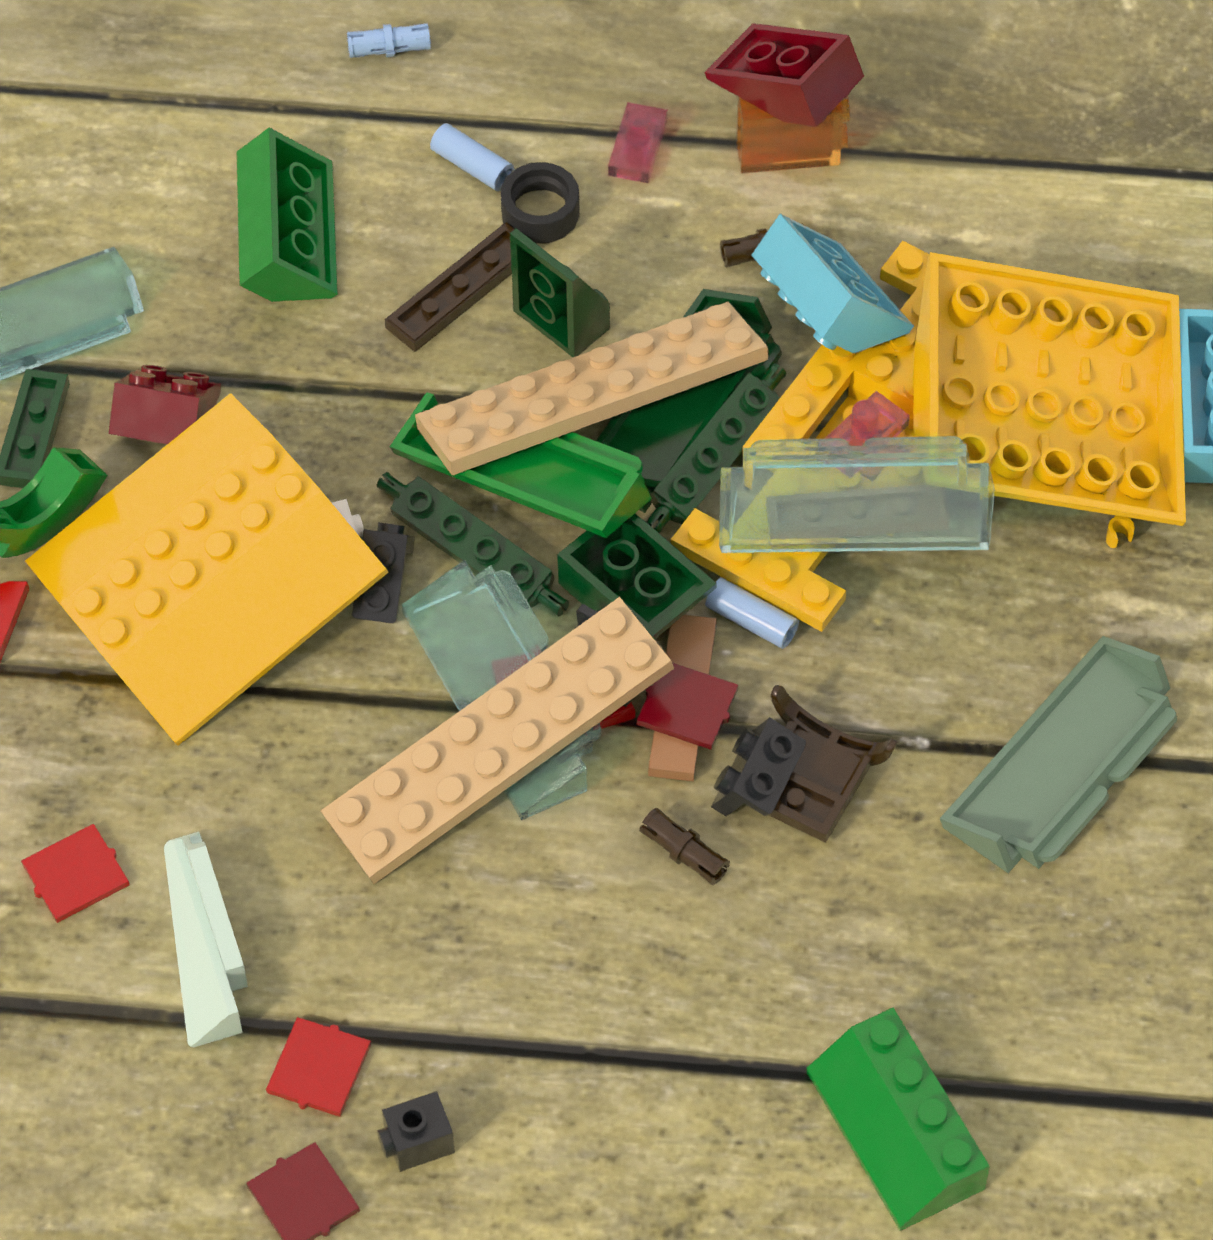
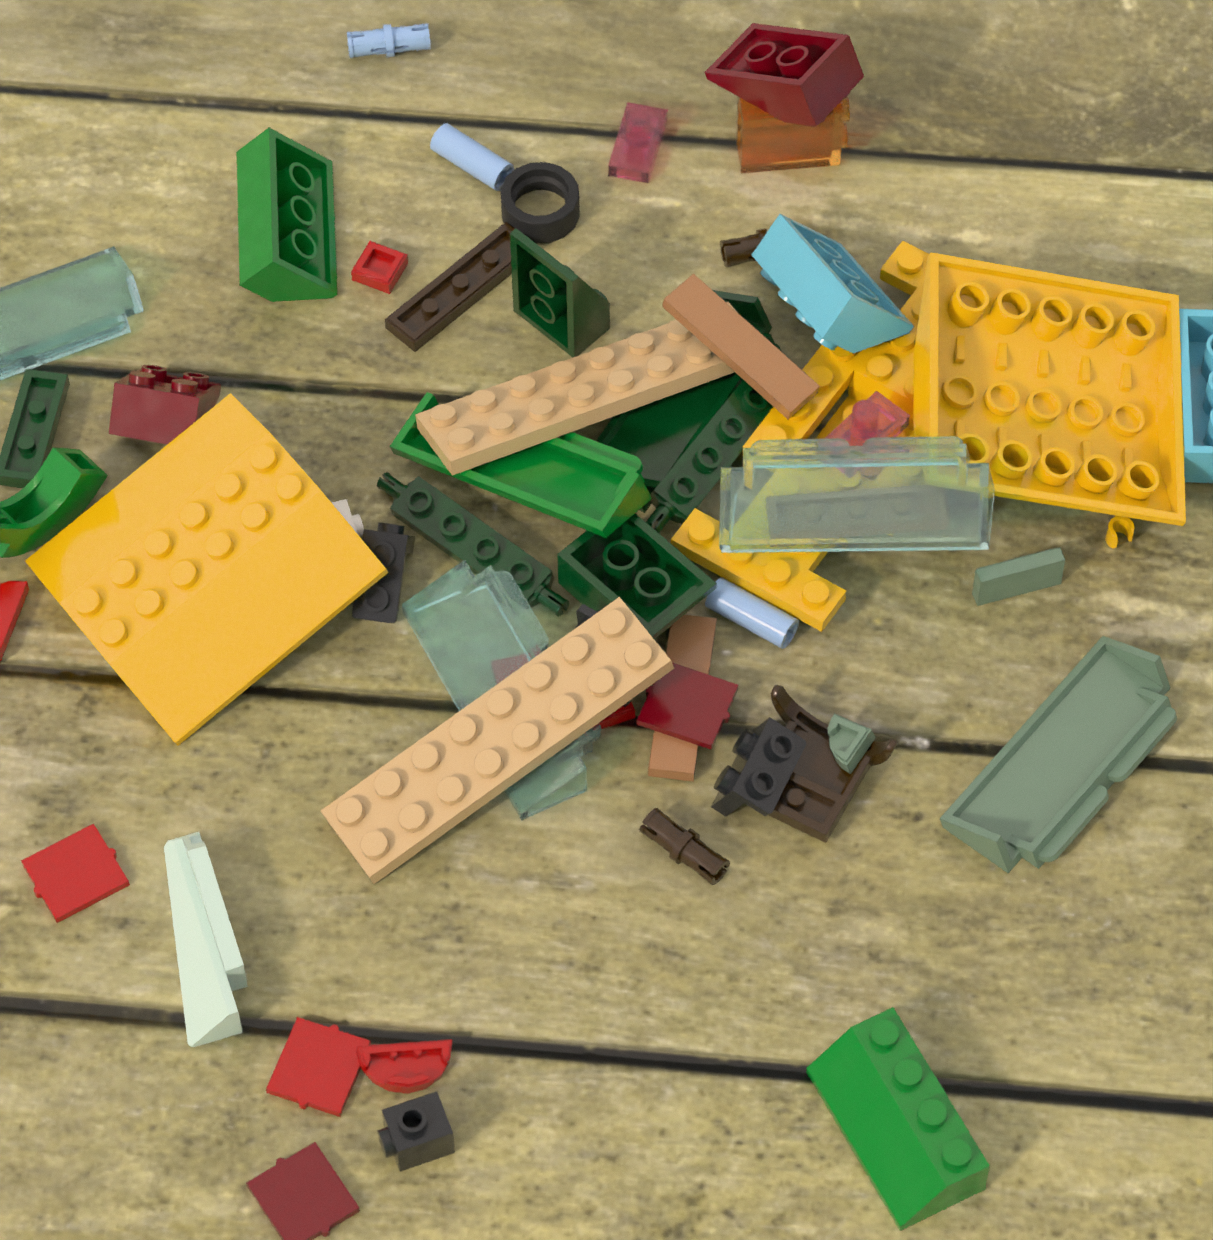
(379, 267): none -> red tile
(405, 1066): none -> red tile
(740, 346): none -> medium nougat tile
(848, 741): none -> sand green tile
(1018, 576): none -> sand green tile

